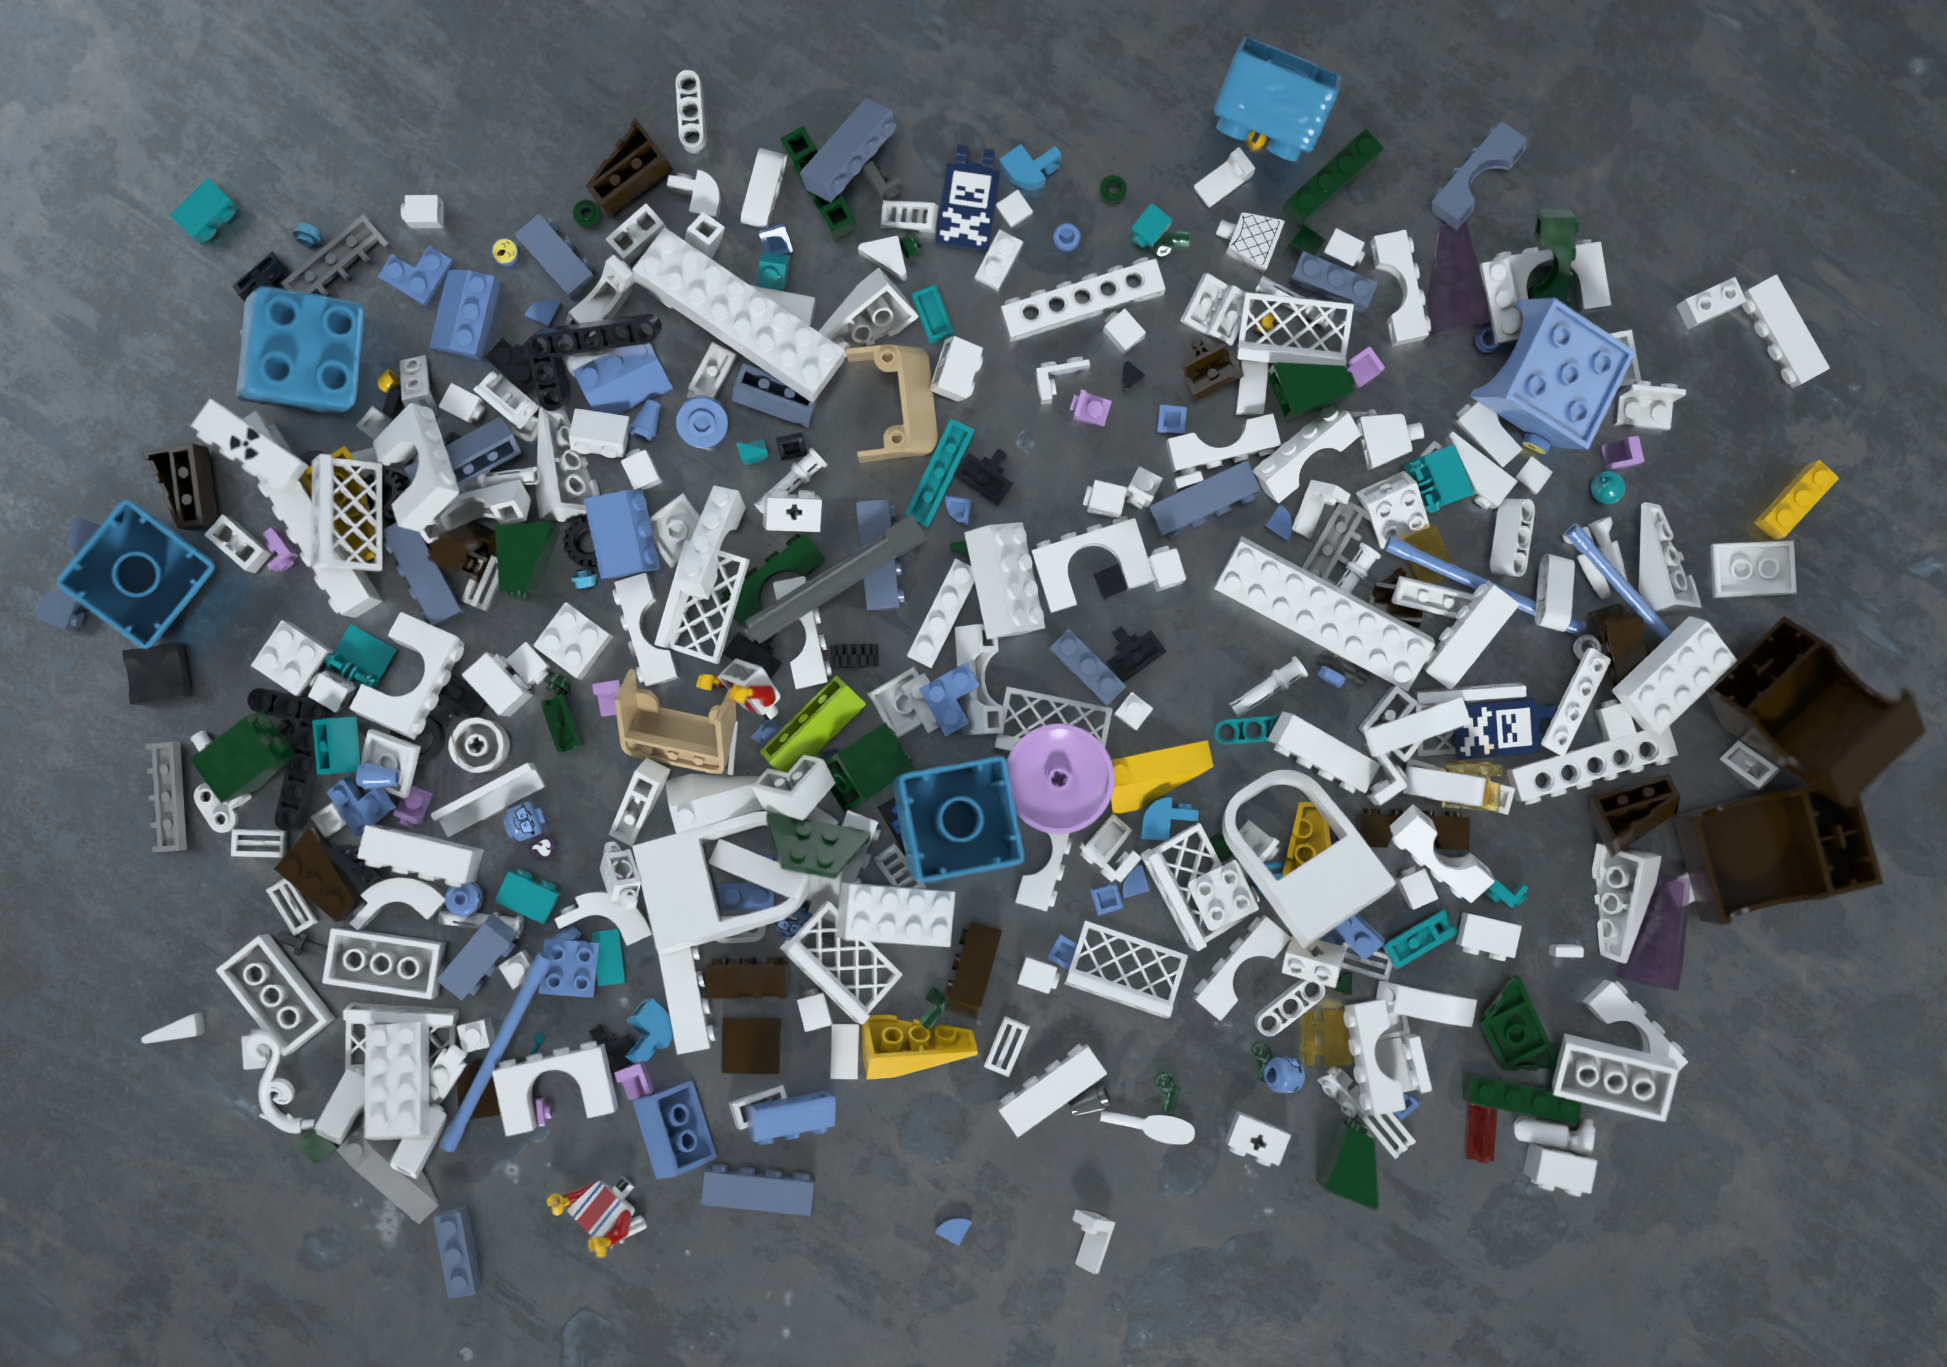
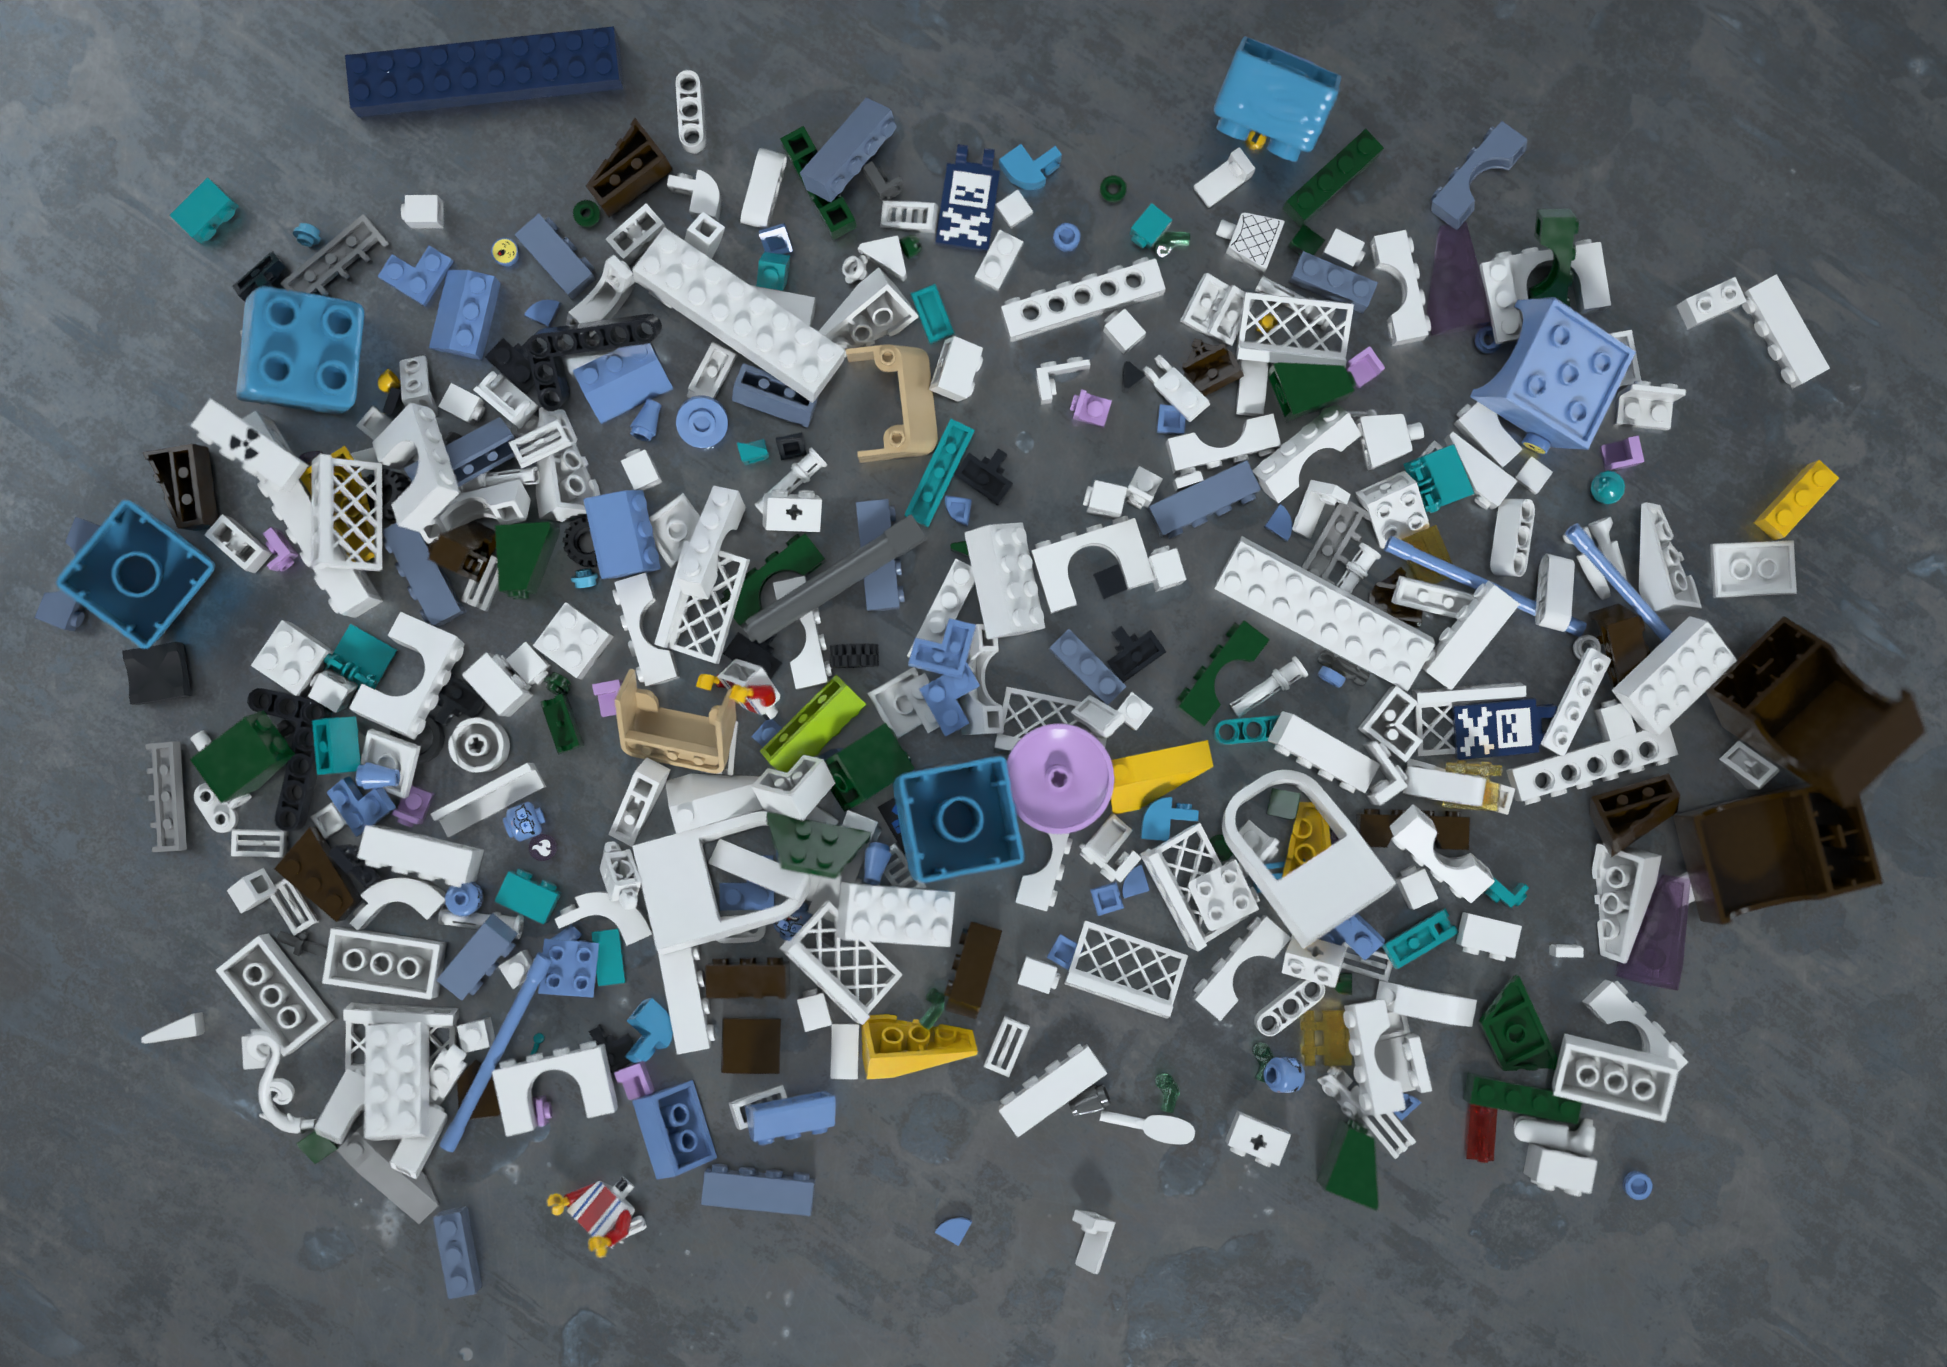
(252, 890): none -> white brick
(484, 71): none -> dark blue brick
(544, 452): none -> white tile
(599, 433): white brick -> none
(855, 268): none -> white plate
(876, 861): none -> medium blue cone
(947, 657): none -> medium blue plate
(1098, 717): none -> white tile
(1177, 390): none -> white hinge
(1242, 645): none -> dark green arch
(1283, 803): none -> slope
(1417, 727): white slope -> none
(1637, 1185): none -> medium blue tile

